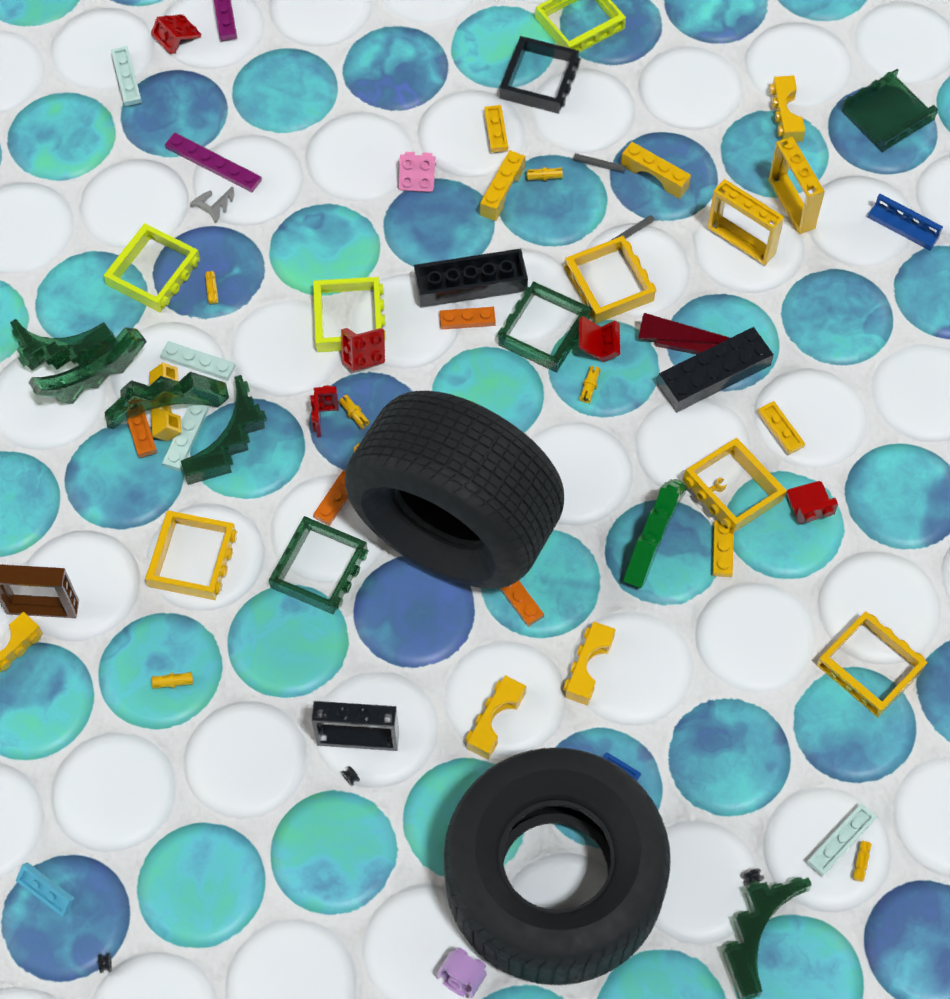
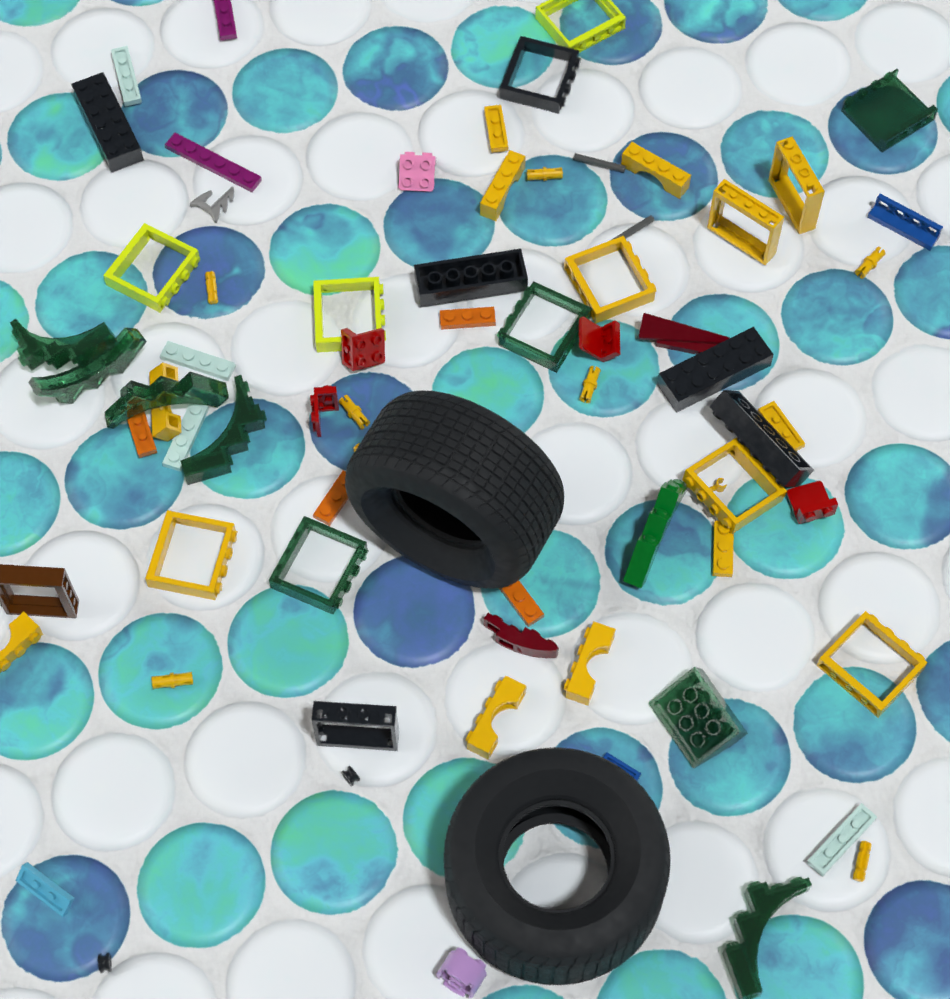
(107, 122): none -> black brick
(172, 29): red bracket -> none
(527, 642): none -> dark red slope
(697, 717): none -> clear green slope
(753, 876): black bush -> none
(761, 438): none -> black brick
(783, 92): yellow arch -> none
(870, 262): none -> yellow pin

